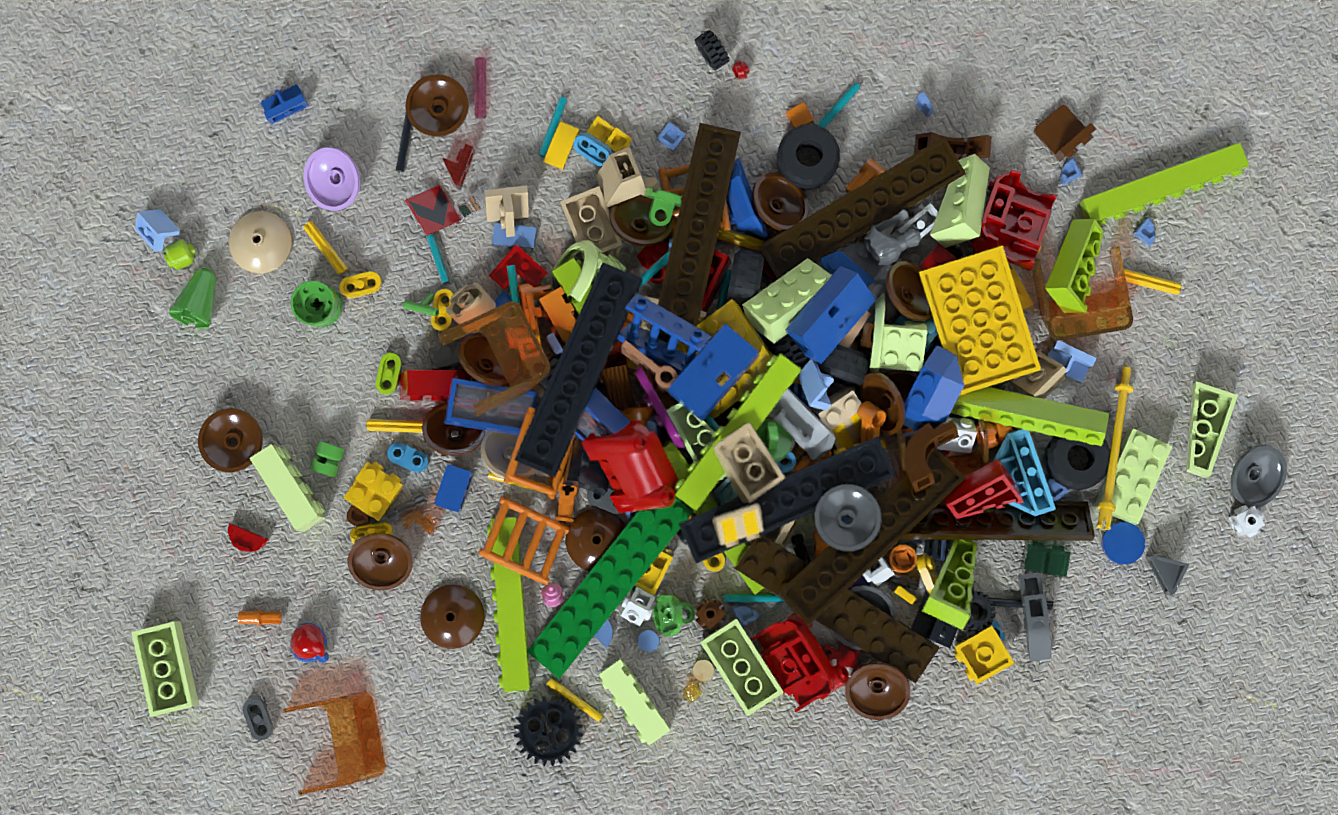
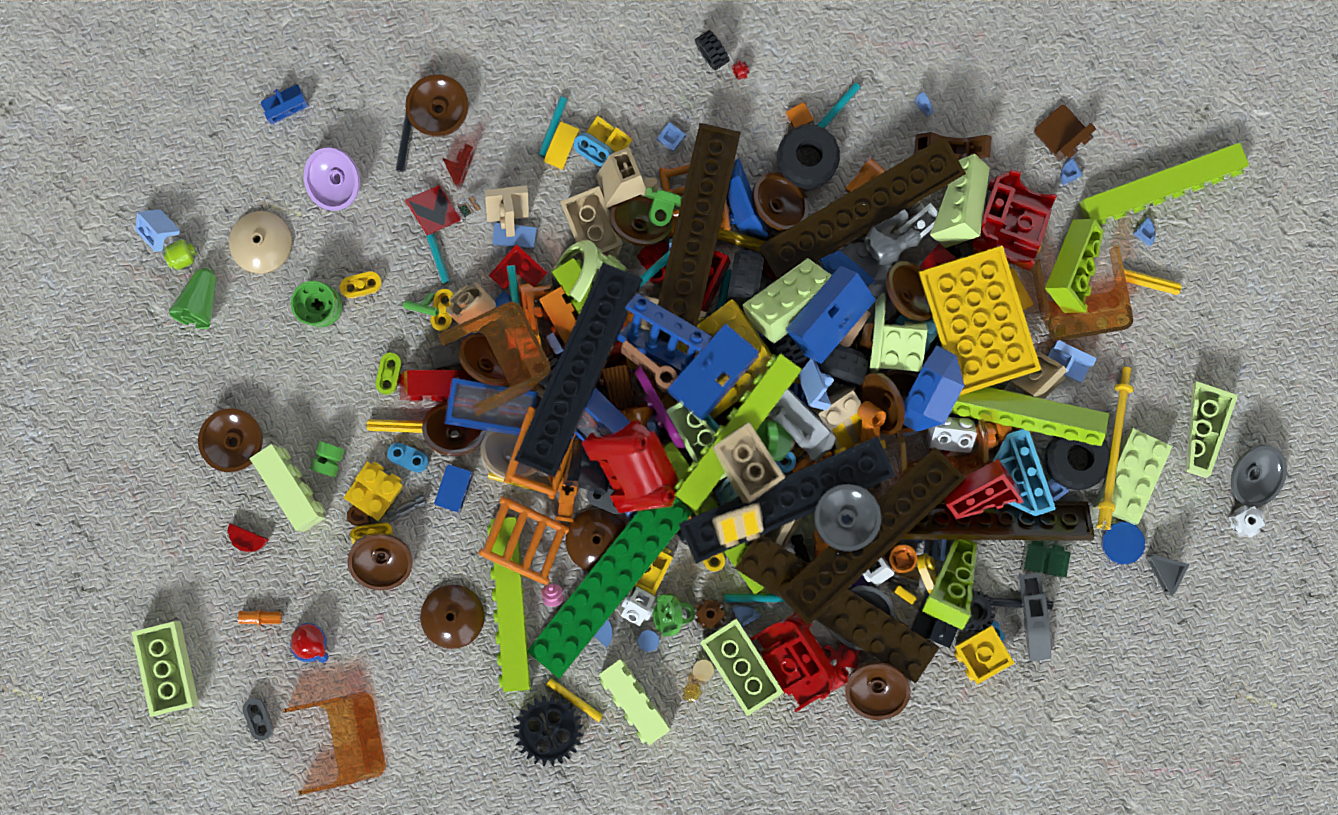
(325, 248): yellow axle -> none
(425, 522): clear orange bracket -> none
(480, 87): clear pink axle -> none
(921, 447): reddish brown arch -> none

